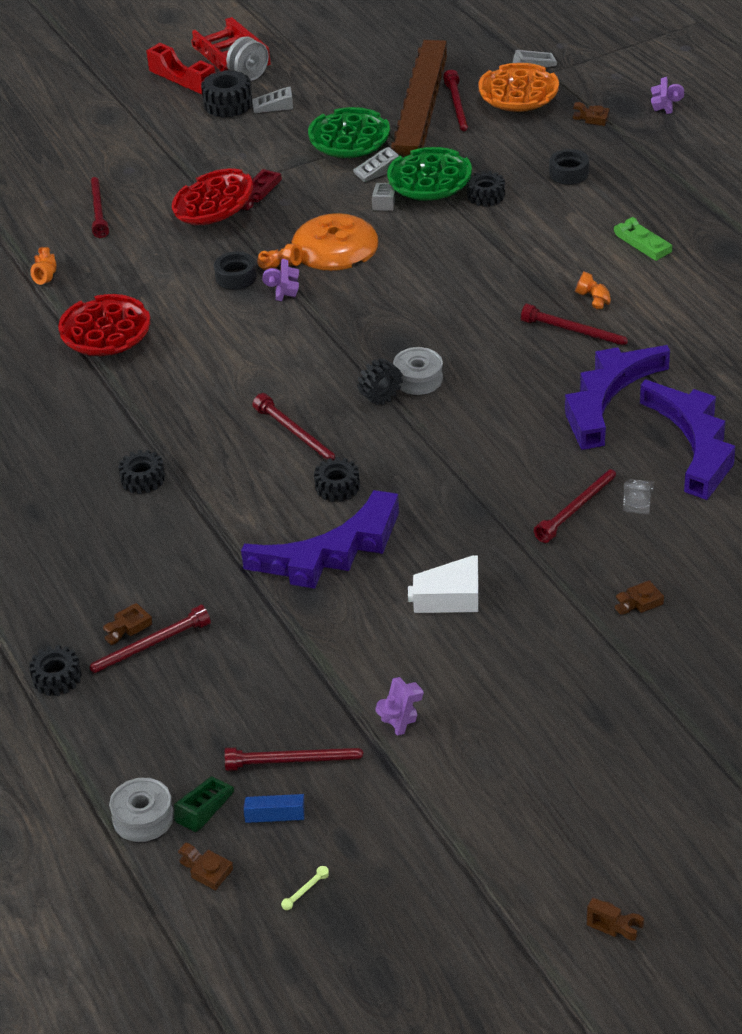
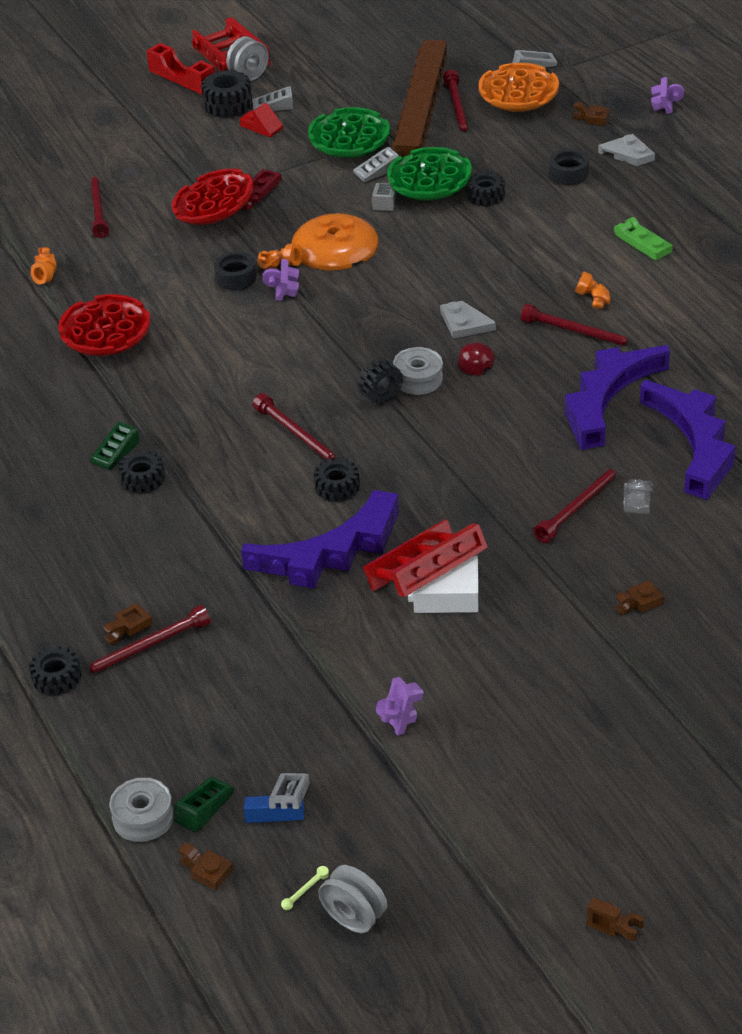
(121, 433): none -> dark green slope
(236, 758): dark red piece -> none
(262, 121): none -> red slope
(300, 790): none -> light grey tile
(352, 898): none -> light grey wheel
(425, 557): none -> red fence
(465, 320): none -> light grey wing
(475, 358): none -> dark red hair
(628, 149): none -> light grey wing

